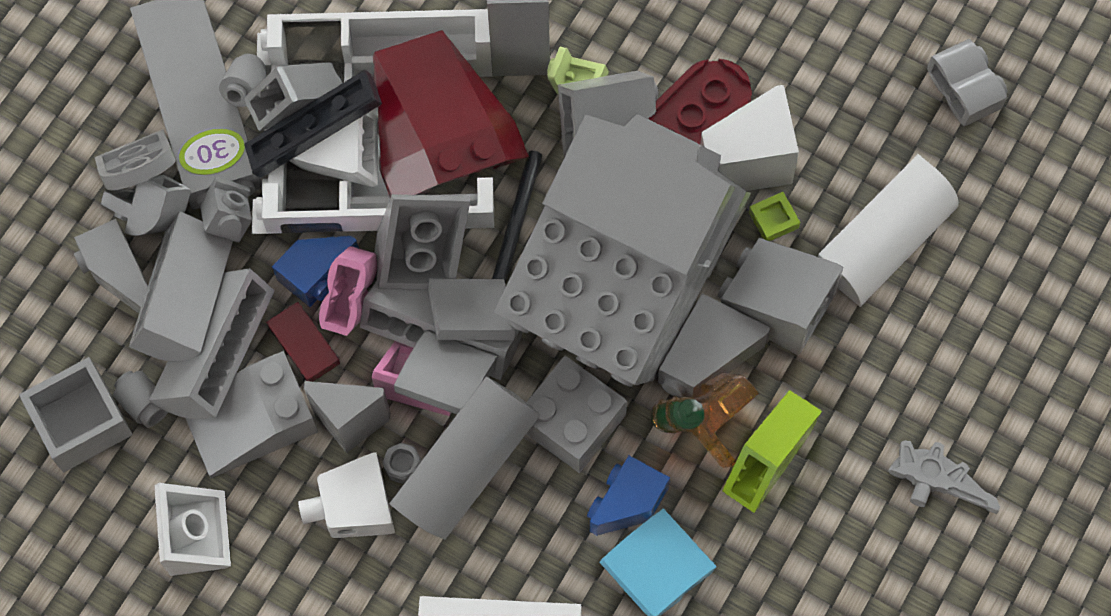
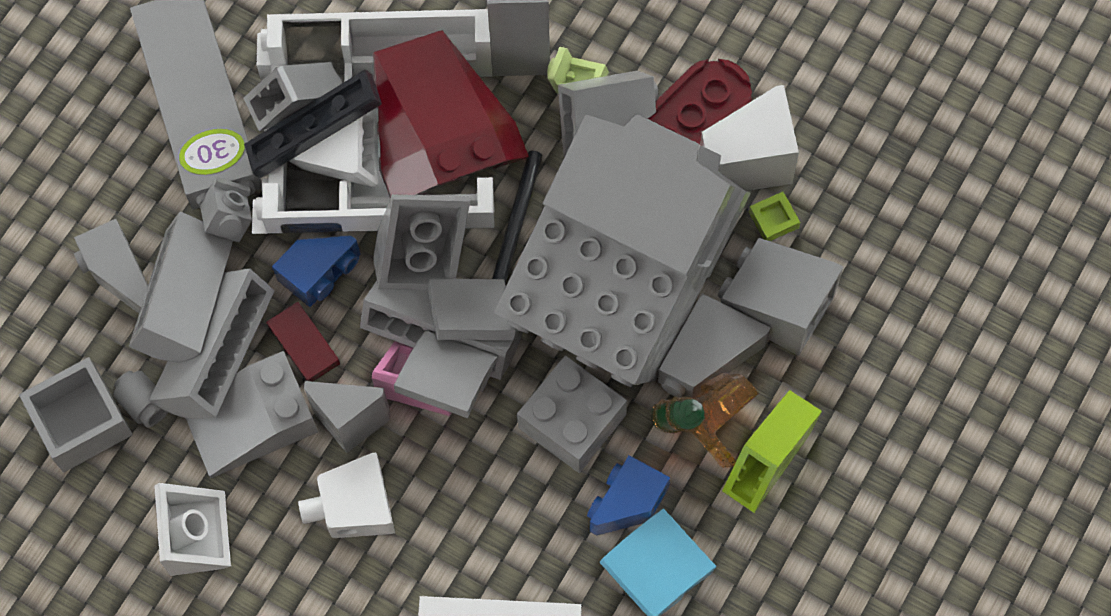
(135, 161): light grey tile -> none
(150, 206): light grey brick -> none
(241, 78): light grey brick -> none
(347, 285): bright pink brick -> none
(401, 462): light grey tile -> none
(465, 458): light grey brick -> none
(891, 228): white brick -> none
(935, 472): light grey piece -> none
(967, 82): light grey brick -> none

